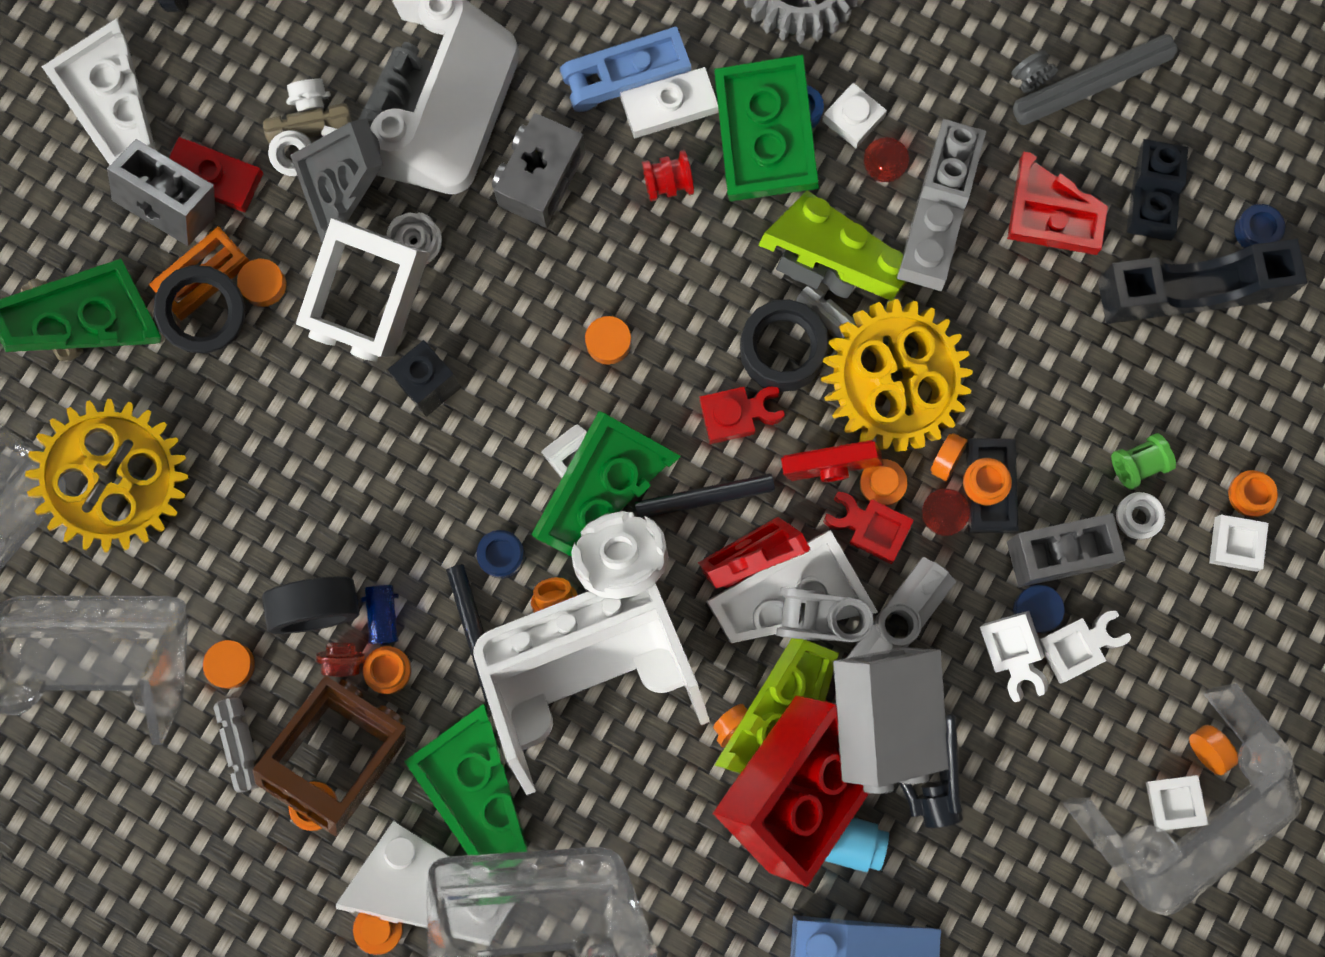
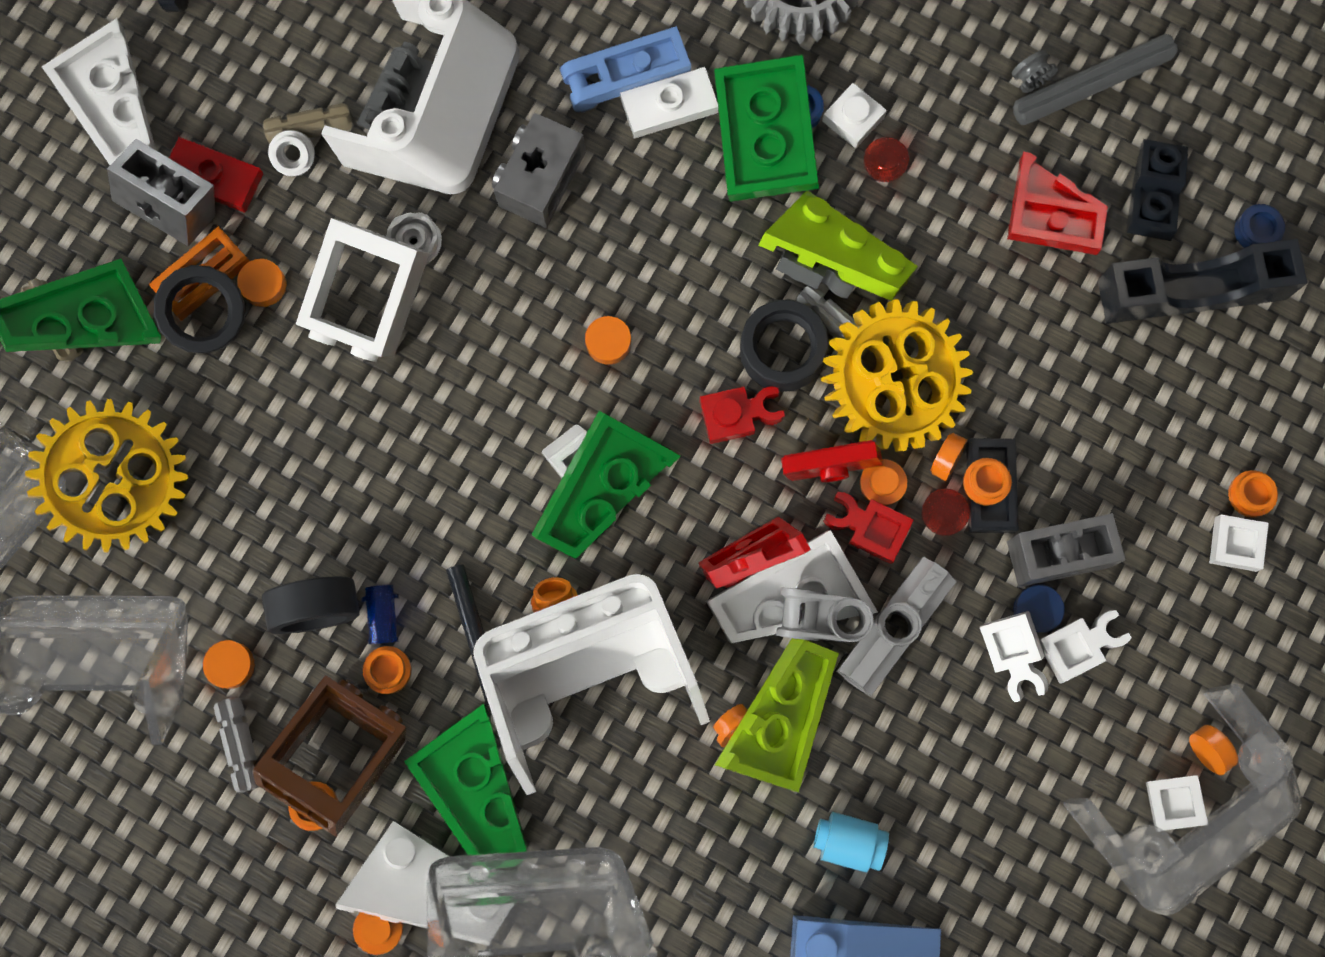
(307, 94): white plate -> none
(338, 172): dark grey wing -> none
(340, 660): clear red plate -> none
(424, 378): black brick -> none
(500, 554): dark blue tile -> none
(620, 555): white tile -> none
(668, 176): red bush -> none
(705, 496): black bar -> none
(792, 795): red brick -> none
(891, 717): light grey brick -> none
(940, 799): black plant -> none
(941, 205): light grey slope -> none
(1143, 461): bright green bush -> none
(1150, 506): white plate -> none

